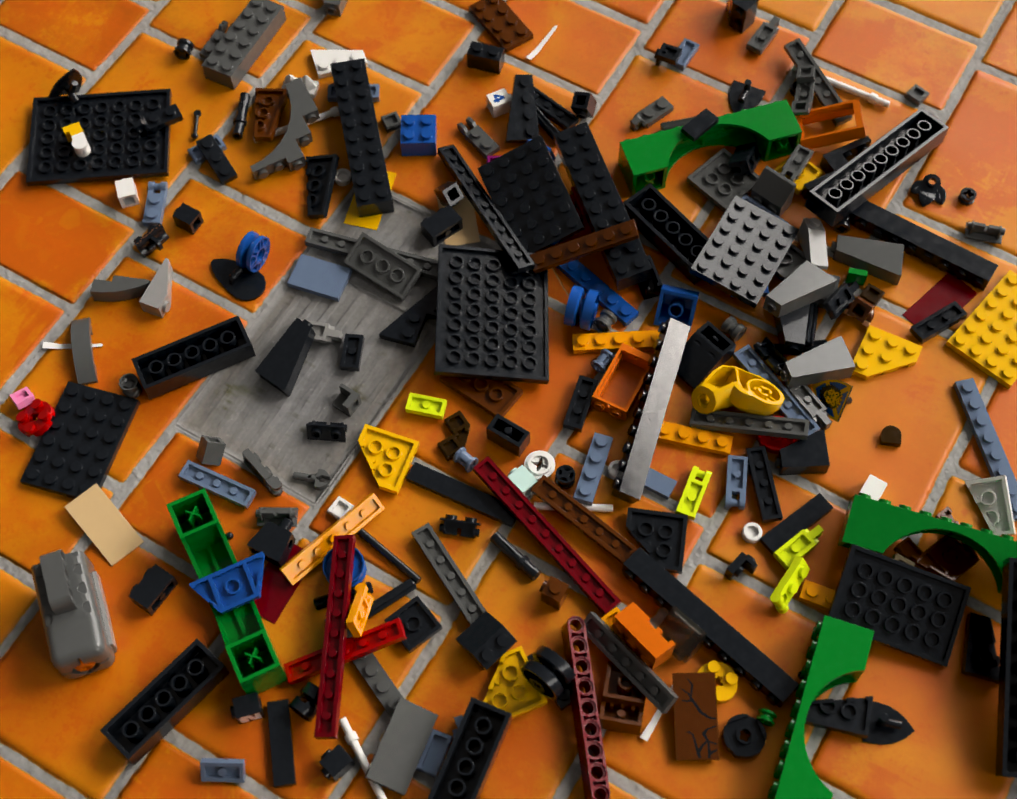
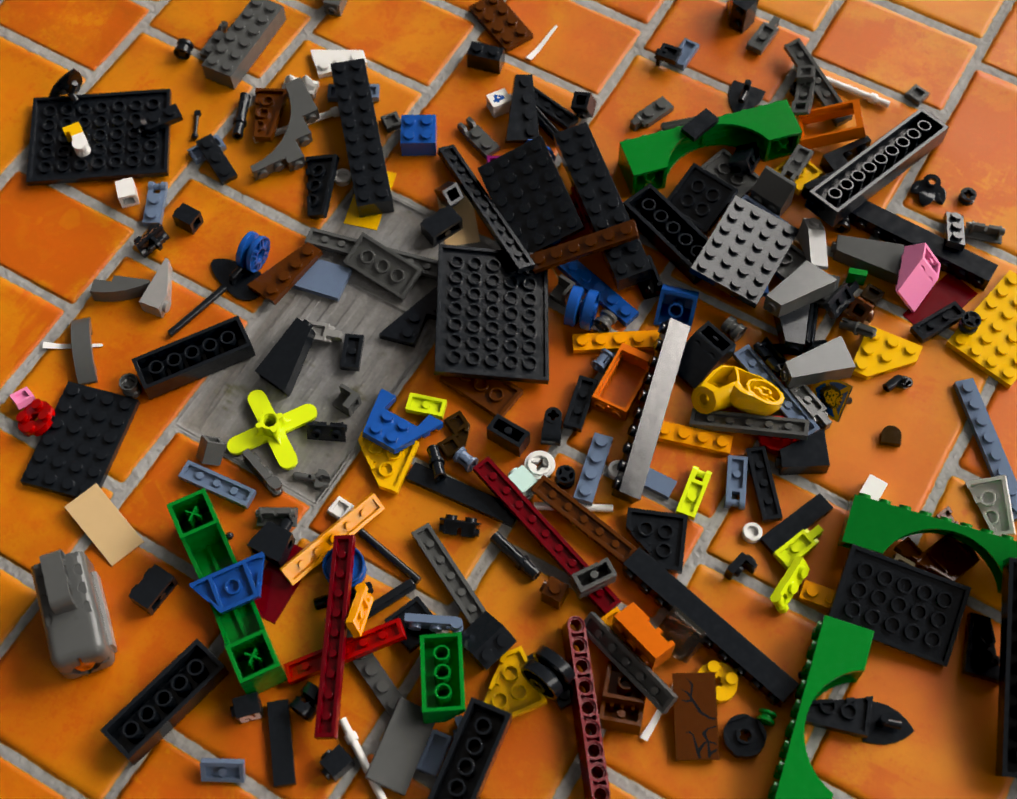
(197, 310): none -> black bar
(275, 434): none -> neon yellow piece
(284, 275): none -> reddish brown wing
(393, 431): none -> blue wing
(434, 623): none -> sand blue plate
(436, 463): none -> black pin
(442, 676): none -> green slope
(551, 428): none -> black piece
(562, 291): none -> dark grey panel
(593, 578): none -> dark grey brick
(702, 197): none -> black plate
(857, 328): none -> dark grey axle
(898, 381): none -> black arm
(917, 274): none -> bright pink slope
(954, 231): none -> plate
(971, 318): none -> black wheel

